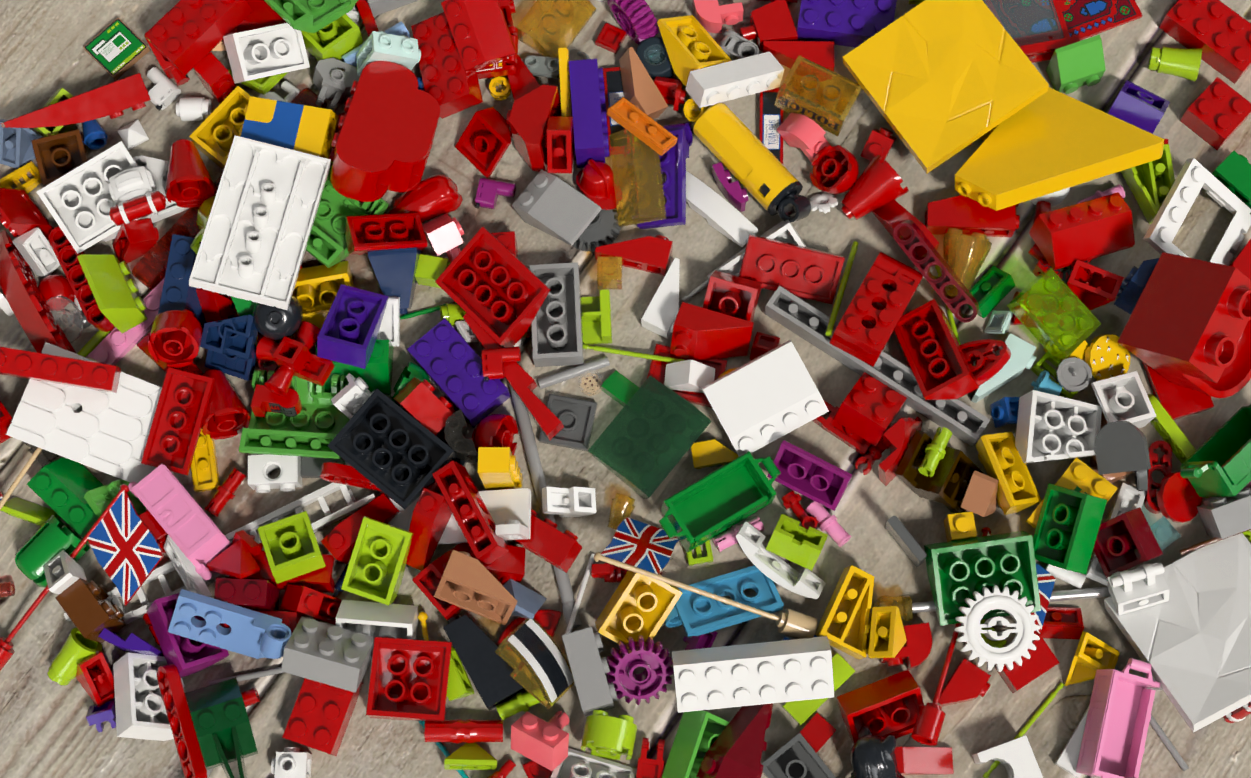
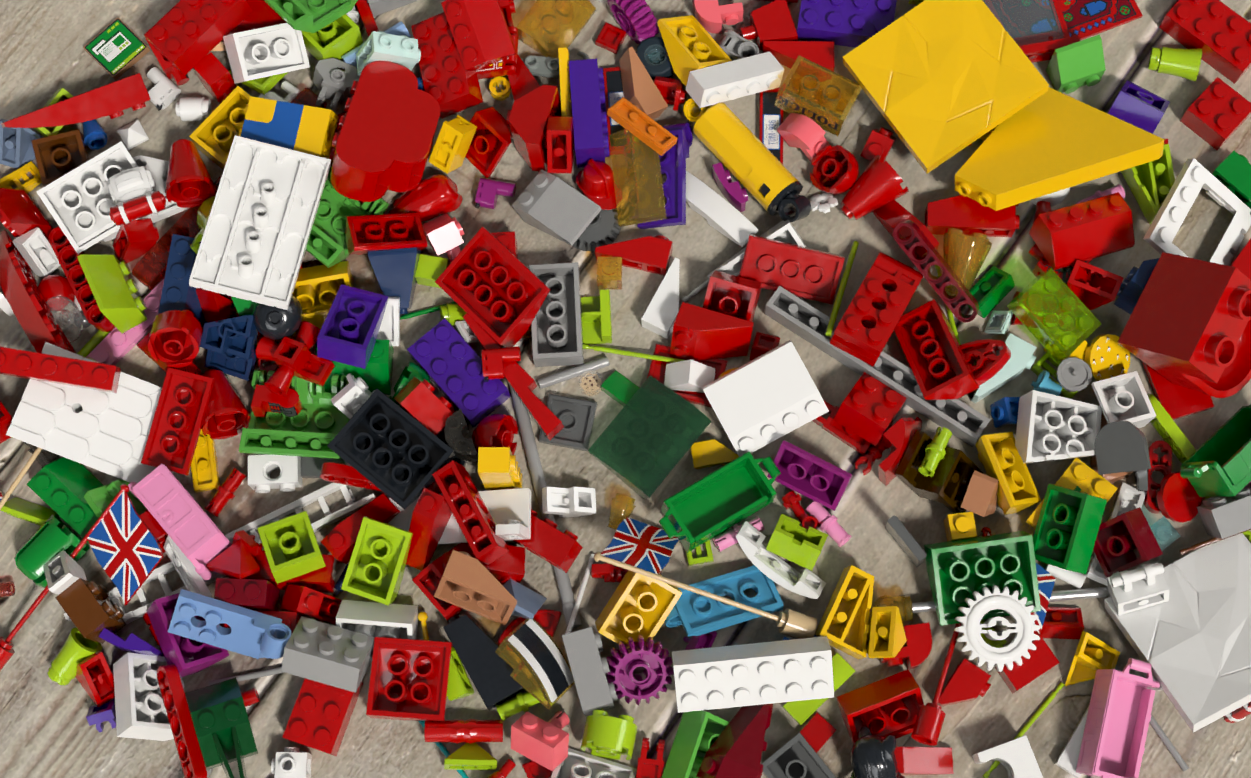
(452, 144): none -> yellow hinge

